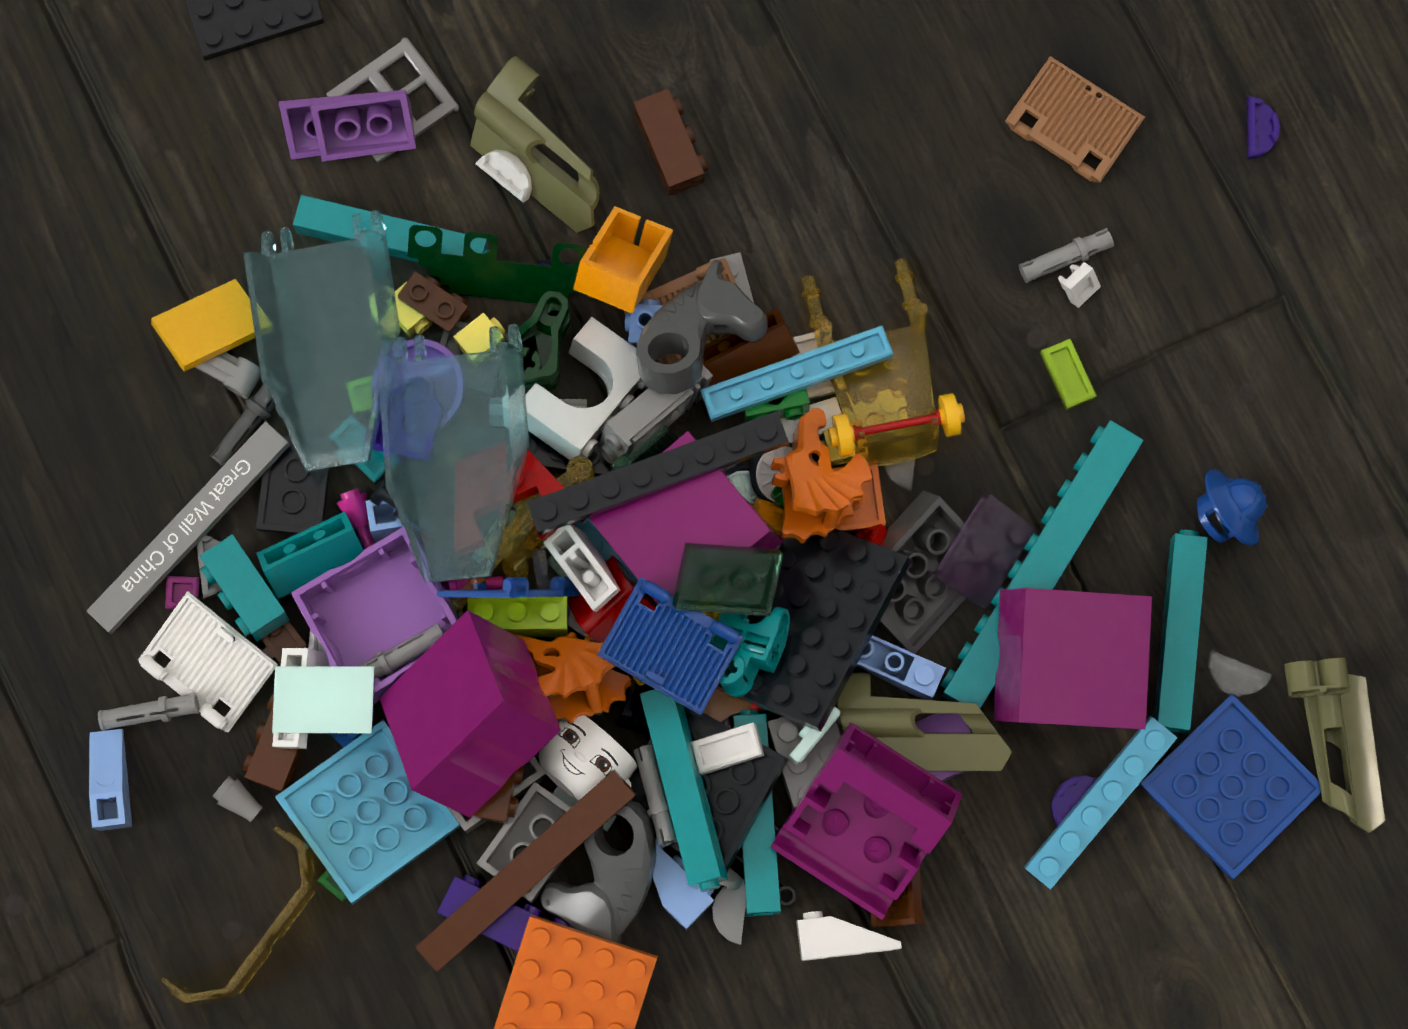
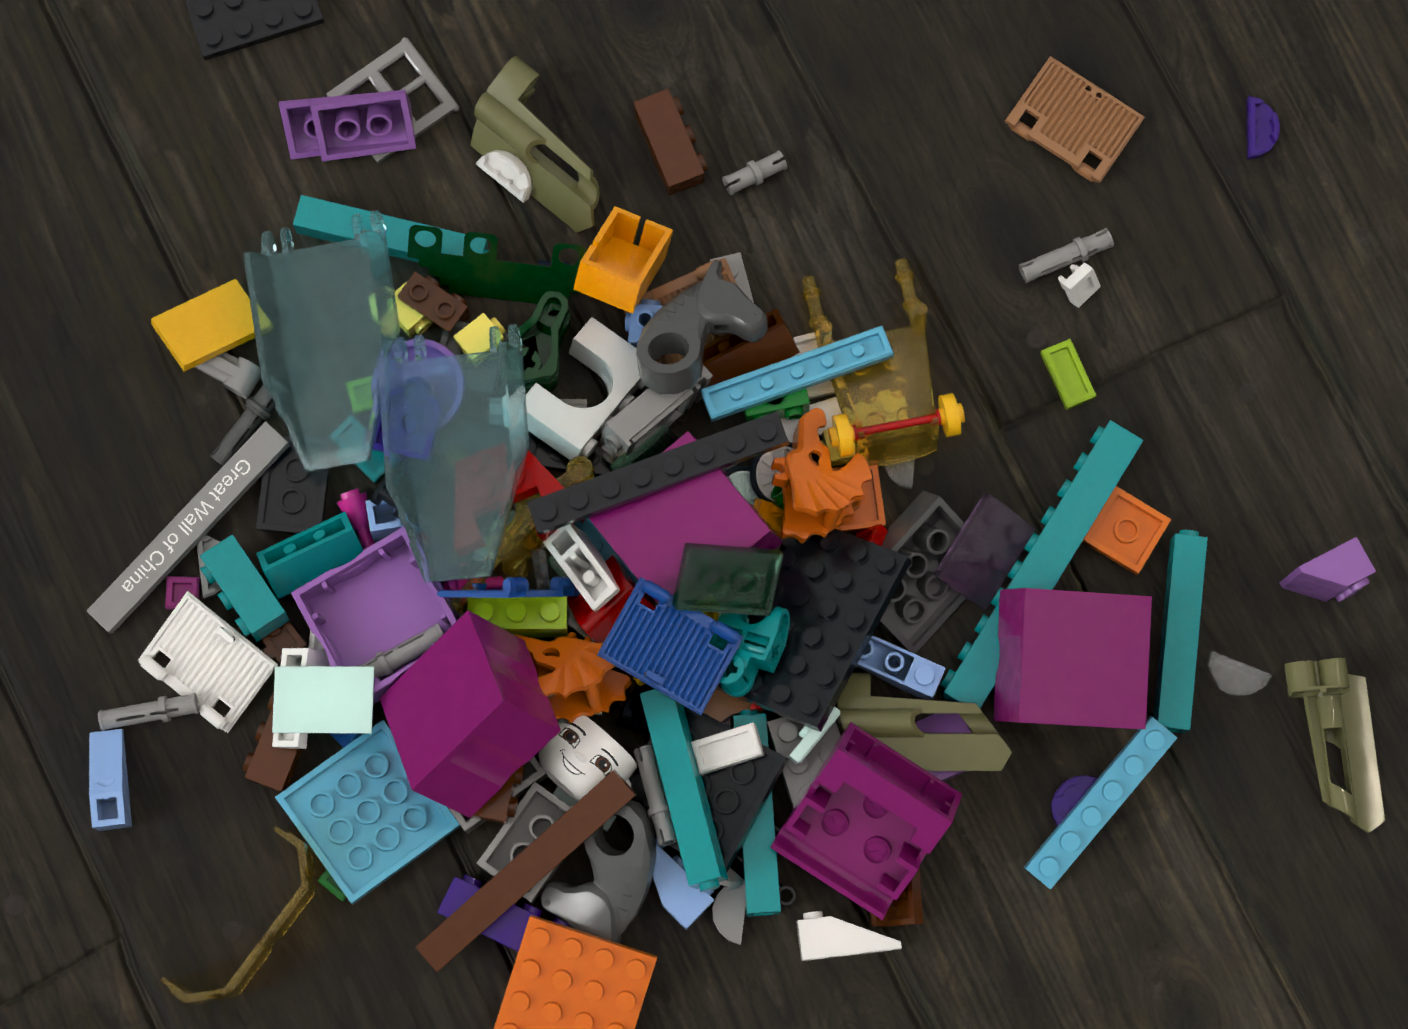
(237, 799): light grey cone -> none
(754, 172): none -> light grey pin
(1126, 530): none -> orange plate
(1231, 786): blue plate -> none
(1236, 505): blue helmet -> none
(1332, 574): none -> medium lavender slope

